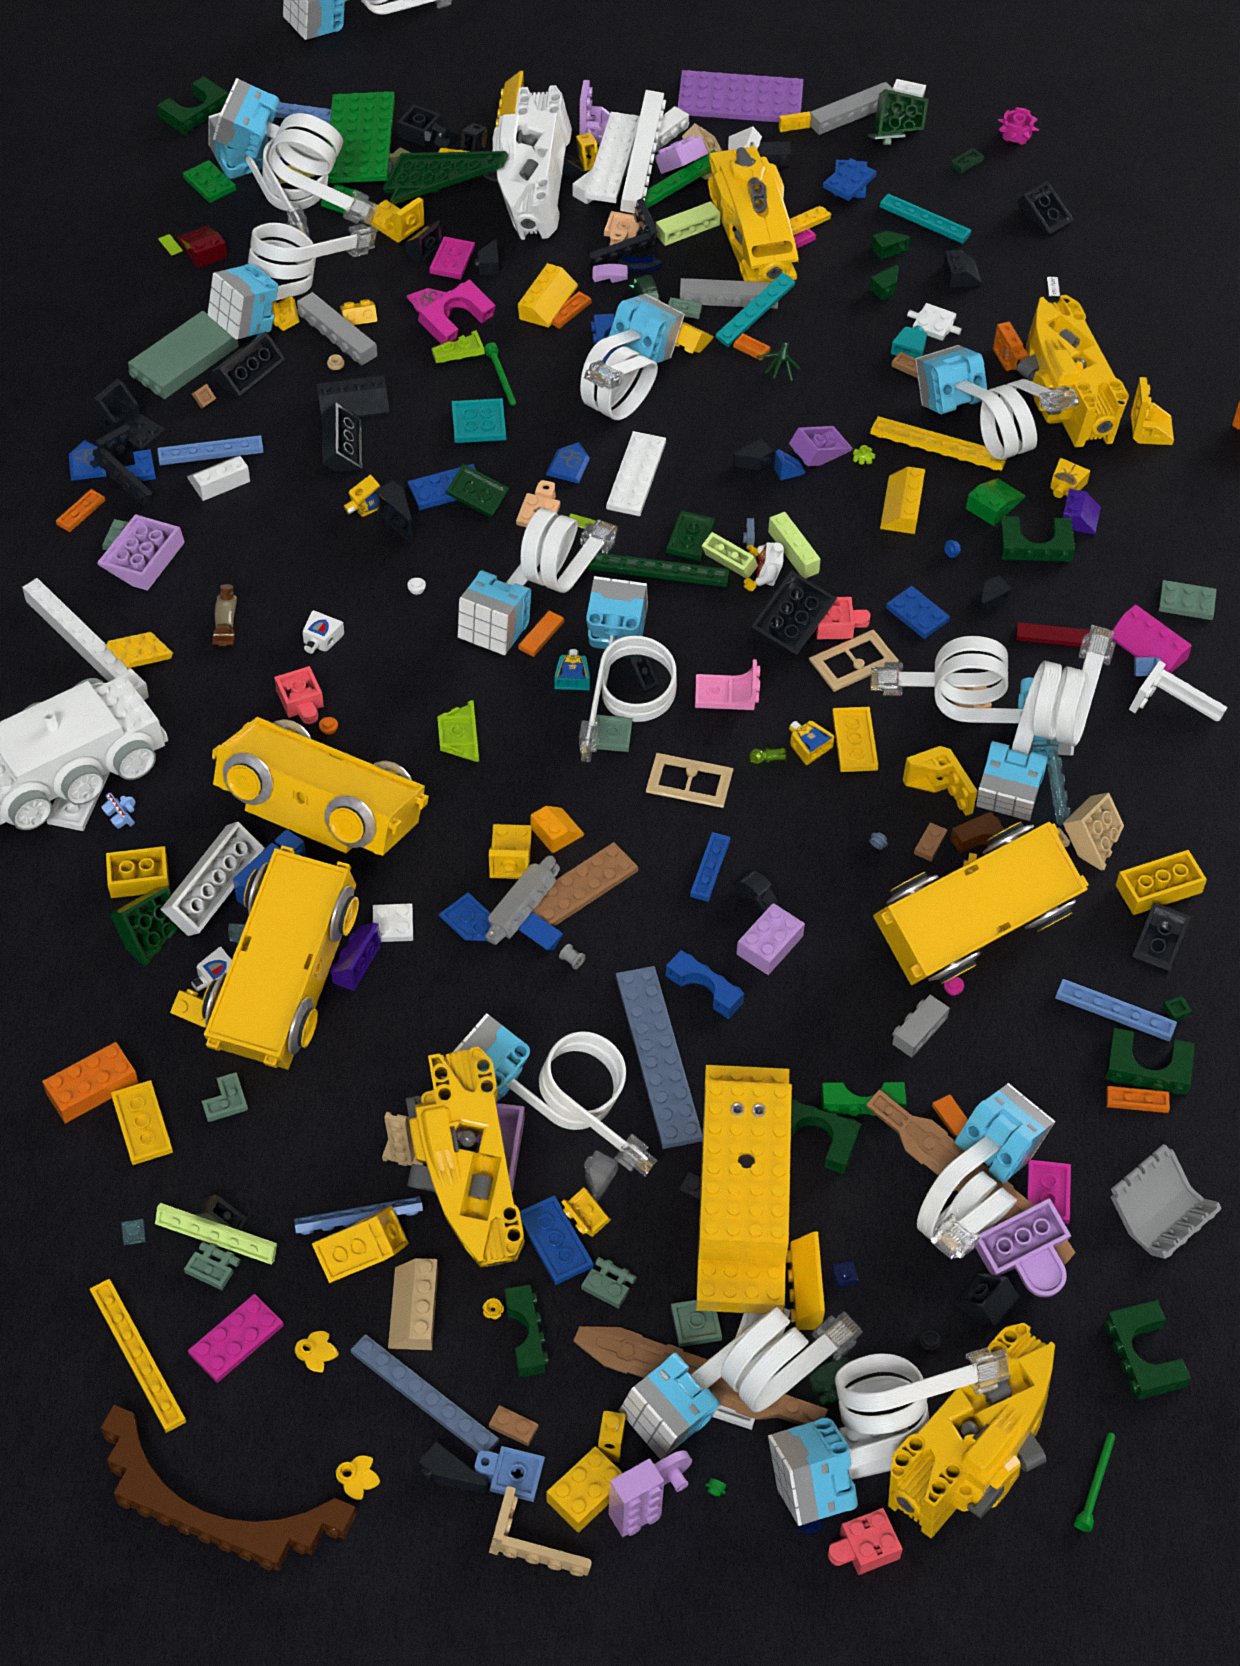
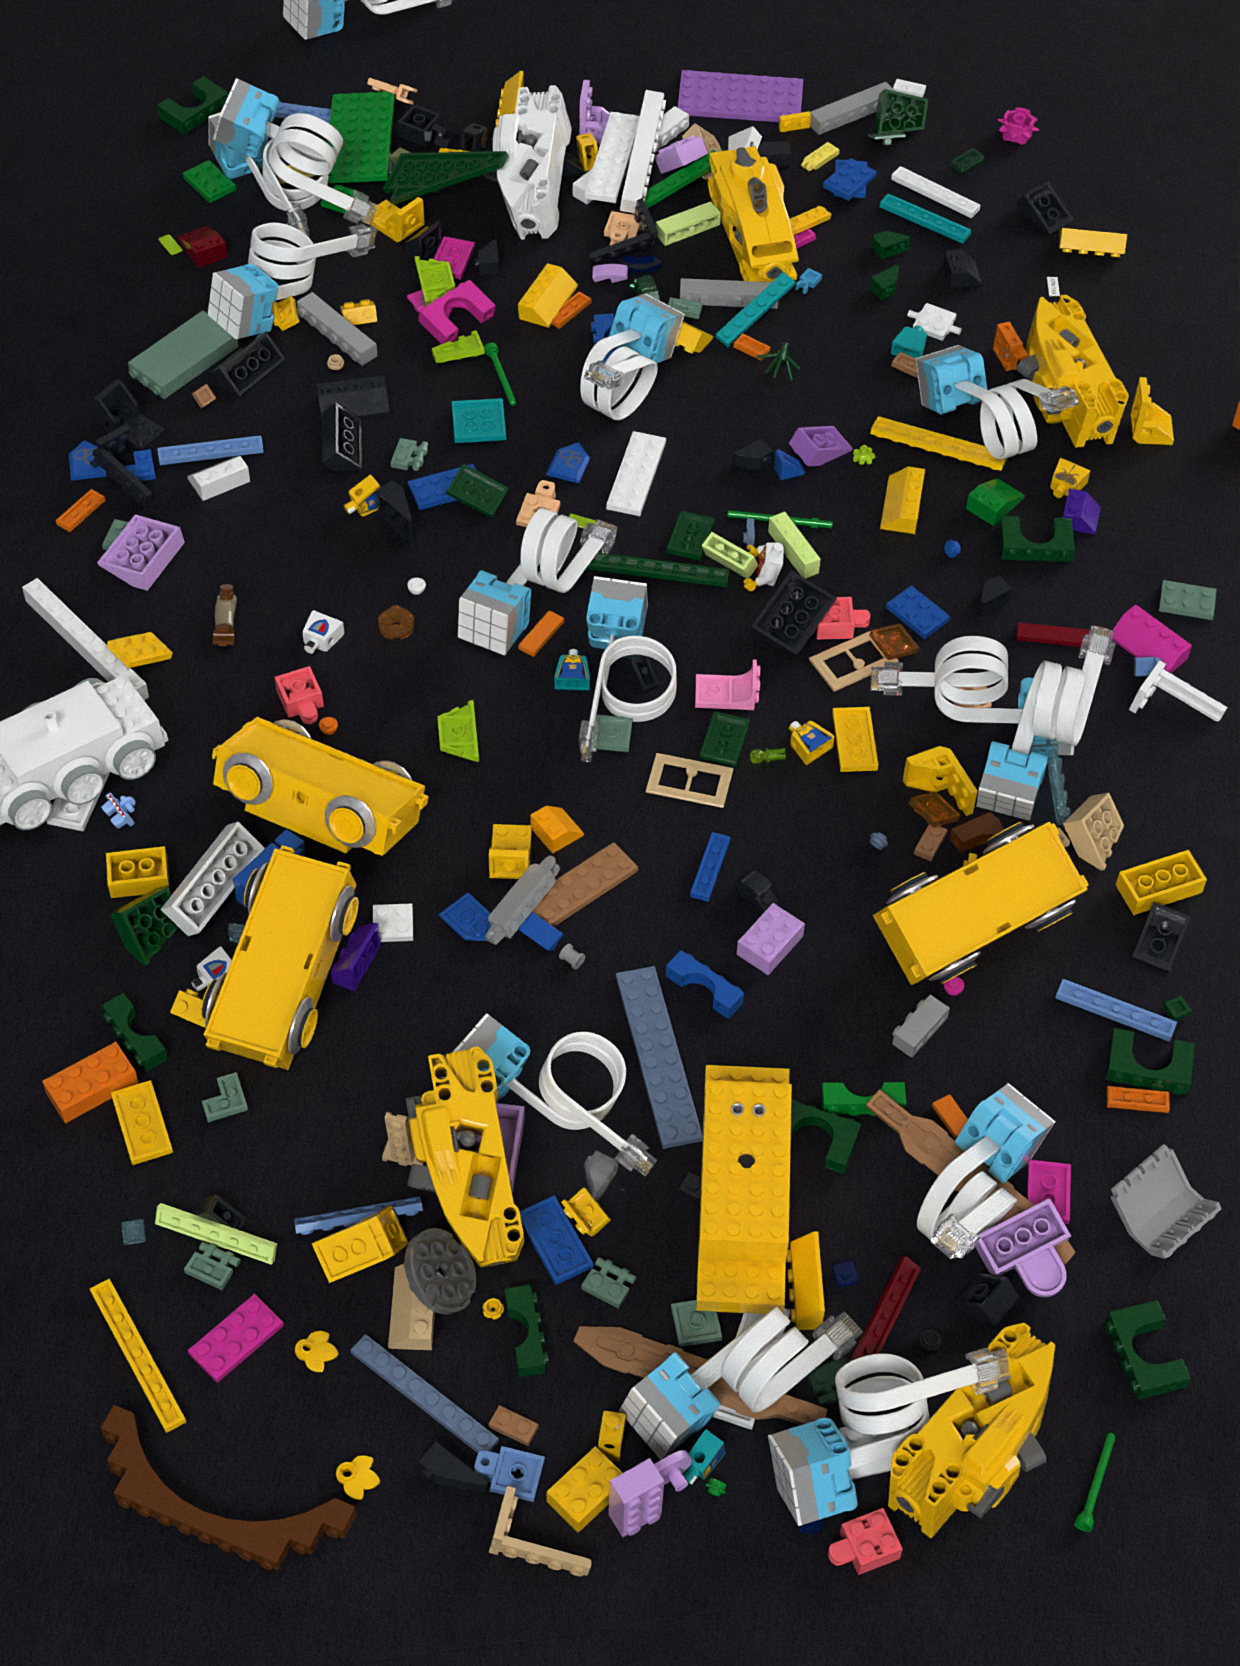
(147, 1049): none -> dark green arch
(392, 615): none -> clear orange plate
(400, 92): none -> light nougat plate
(404, 454): none -> sand green plate
(434, 278): none -> lime wing
(434, 1251): none -> dark grey plate
(707, 1449): none -> teal torso
(725, 739): none -> dark green plate
(808, 279): none -> dark azure plate
(814, 522): none -> green bar
(820, 157): none -> light yellow hinge
(887, 1309): none -> dark red plate
(894, 641): none -> clear orange plate
(934, 809): none -> clear orange plate
(935, 192): none -> white plate
(1092, 241): none -> yellow slope

